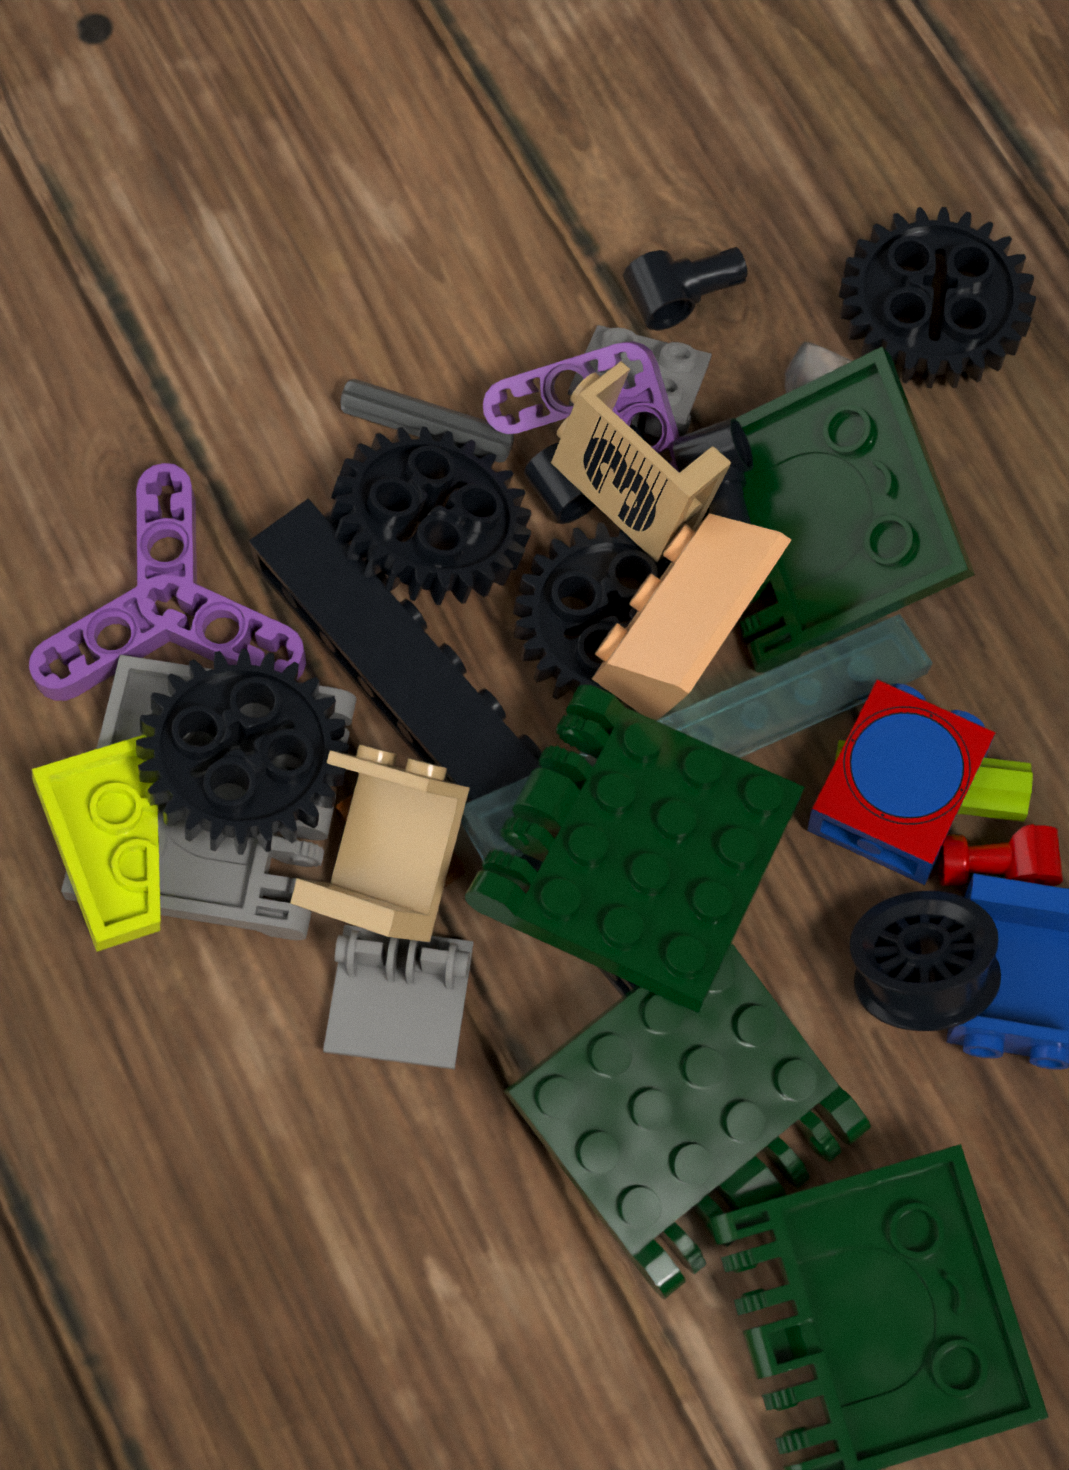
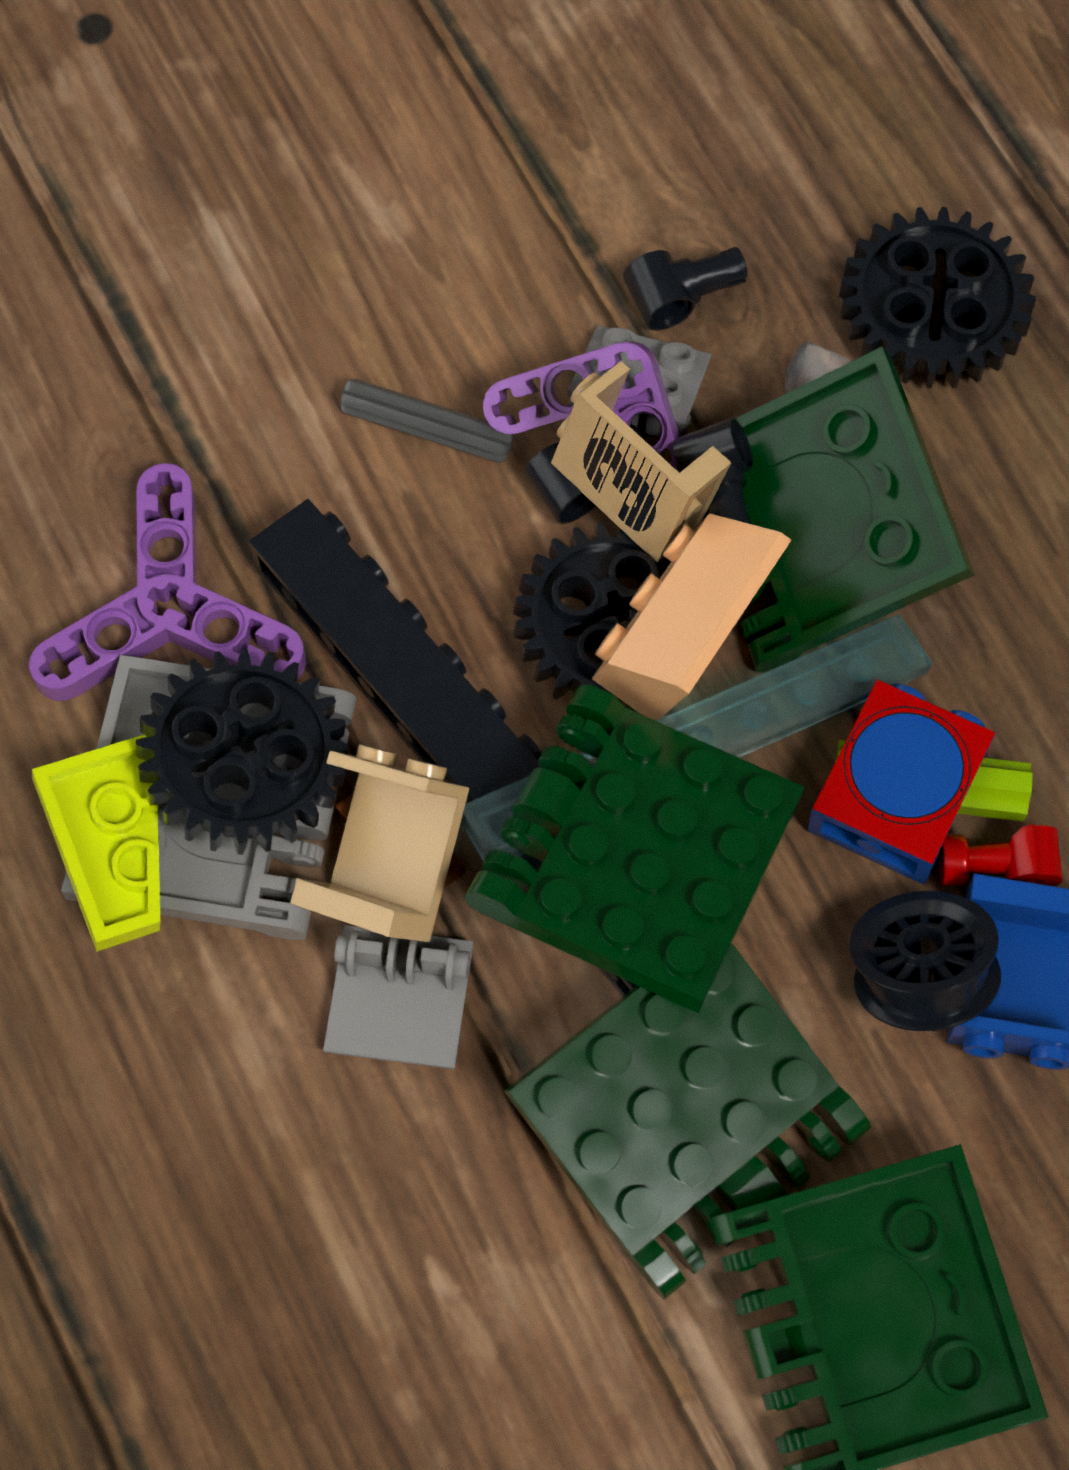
(455, 546): black gear -> none

